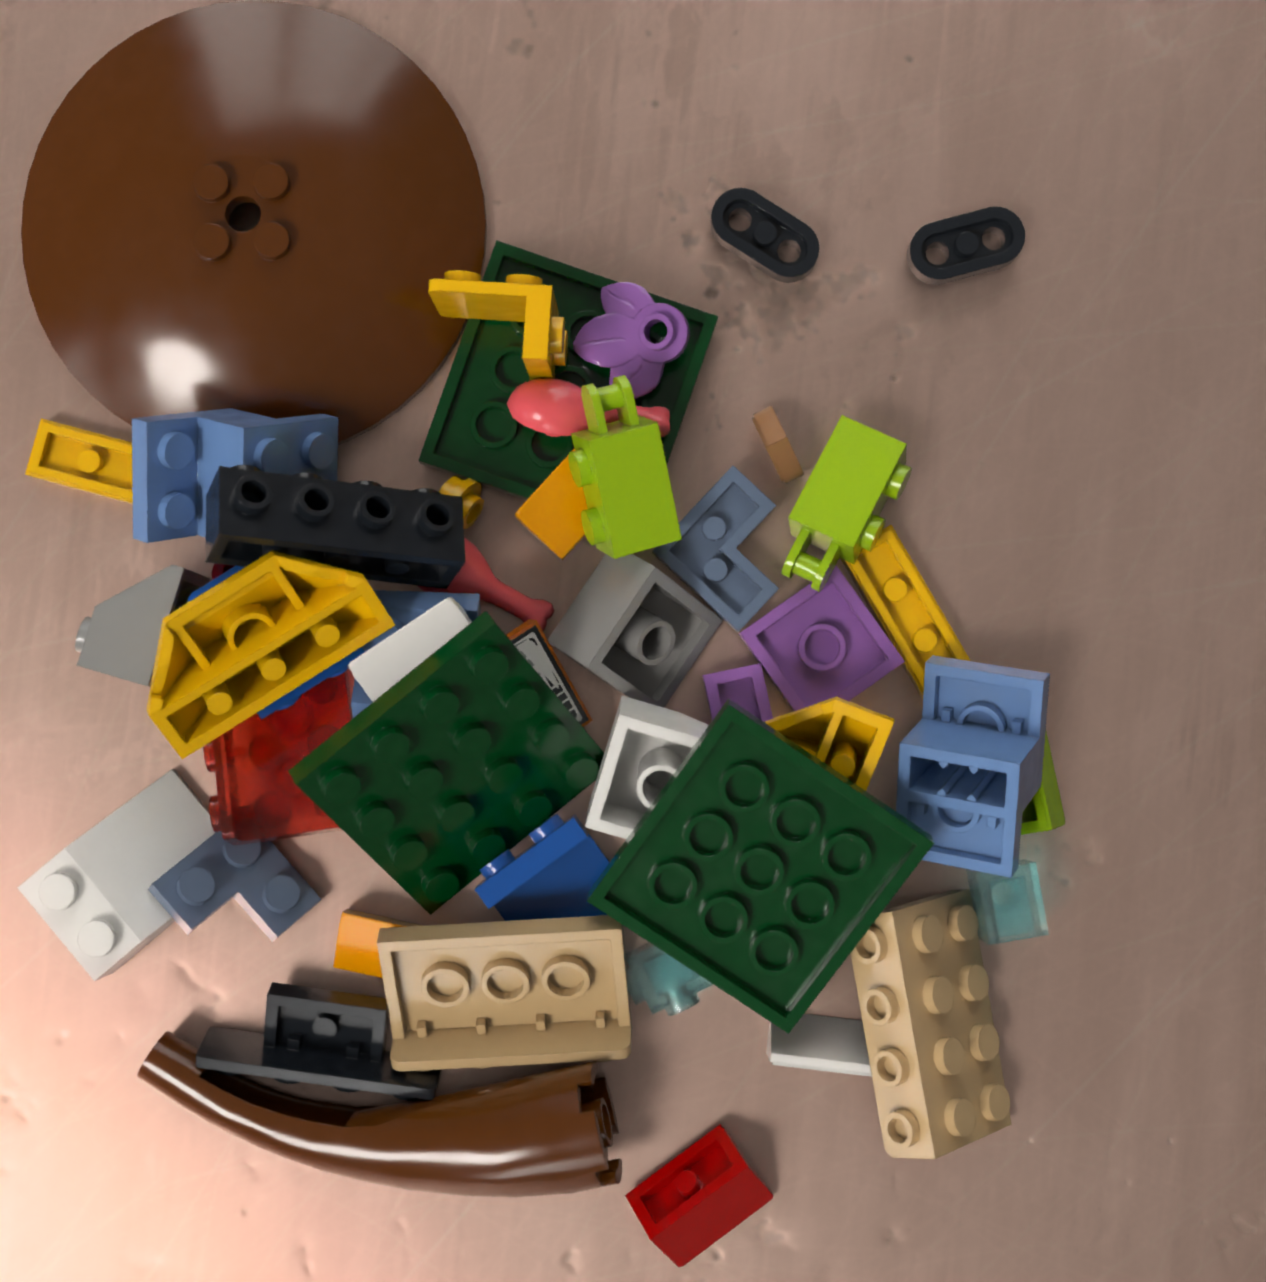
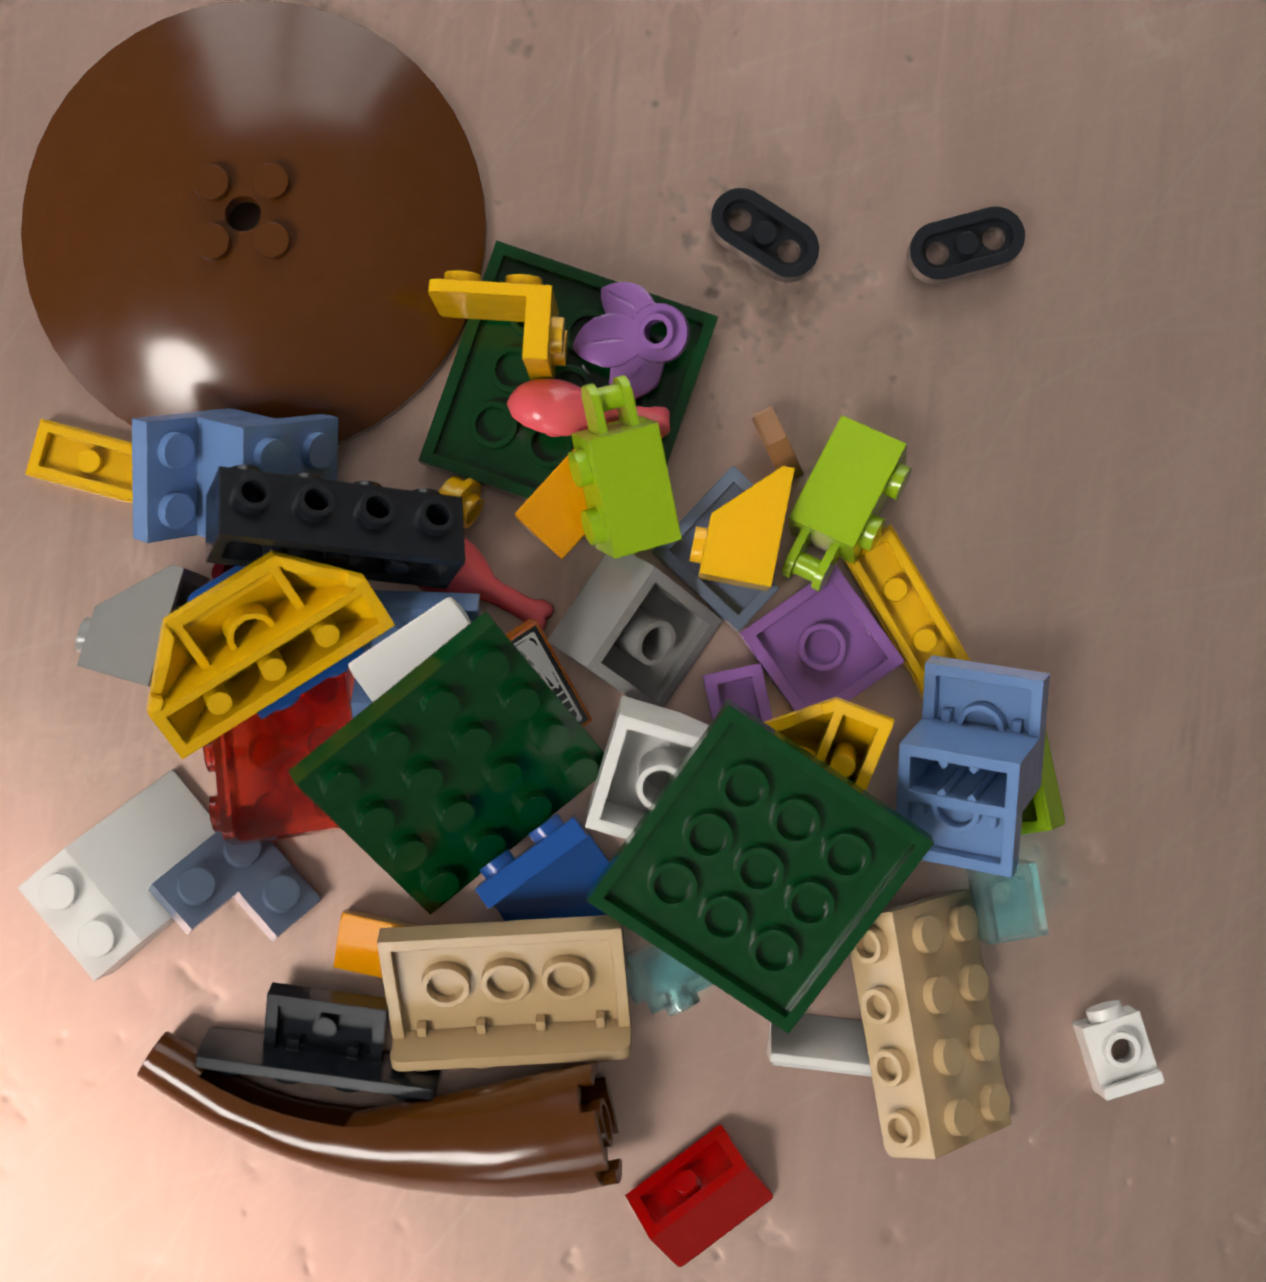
(745, 535): none -> yellow slope
(1096, 1035): none -> white brick

